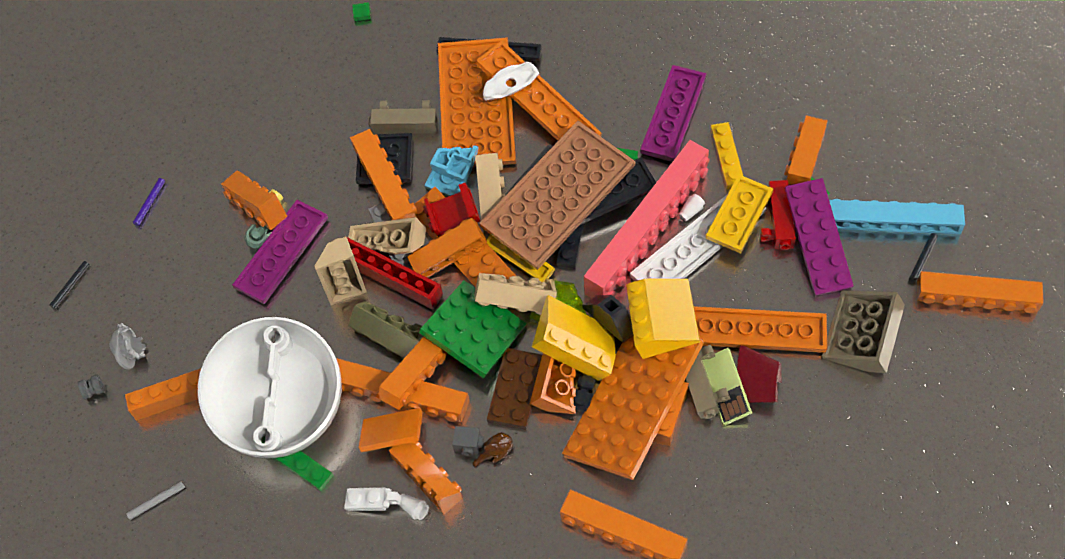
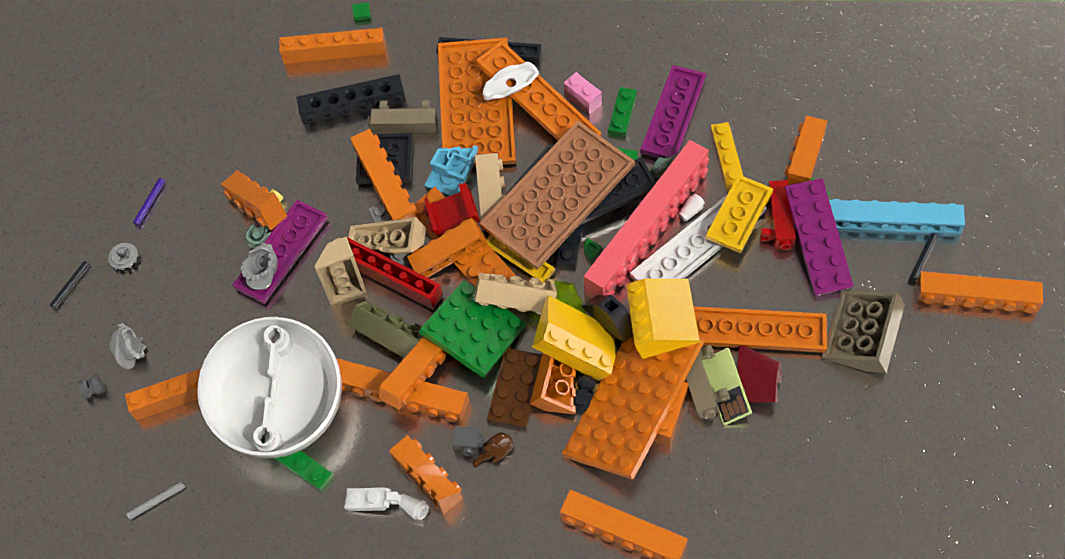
(122, 250): none -> light grey gear
(260, 267): none -> light grey hair
(332, 45): none -> orange brick
(350, 98): none -> black brick
(390, 430): orange tile -> none
(582, 93): none -> bright pink brick
(591, 250): none -> green tile
(622, 112): none -> green plate
(661, 166): none -> sand green piece

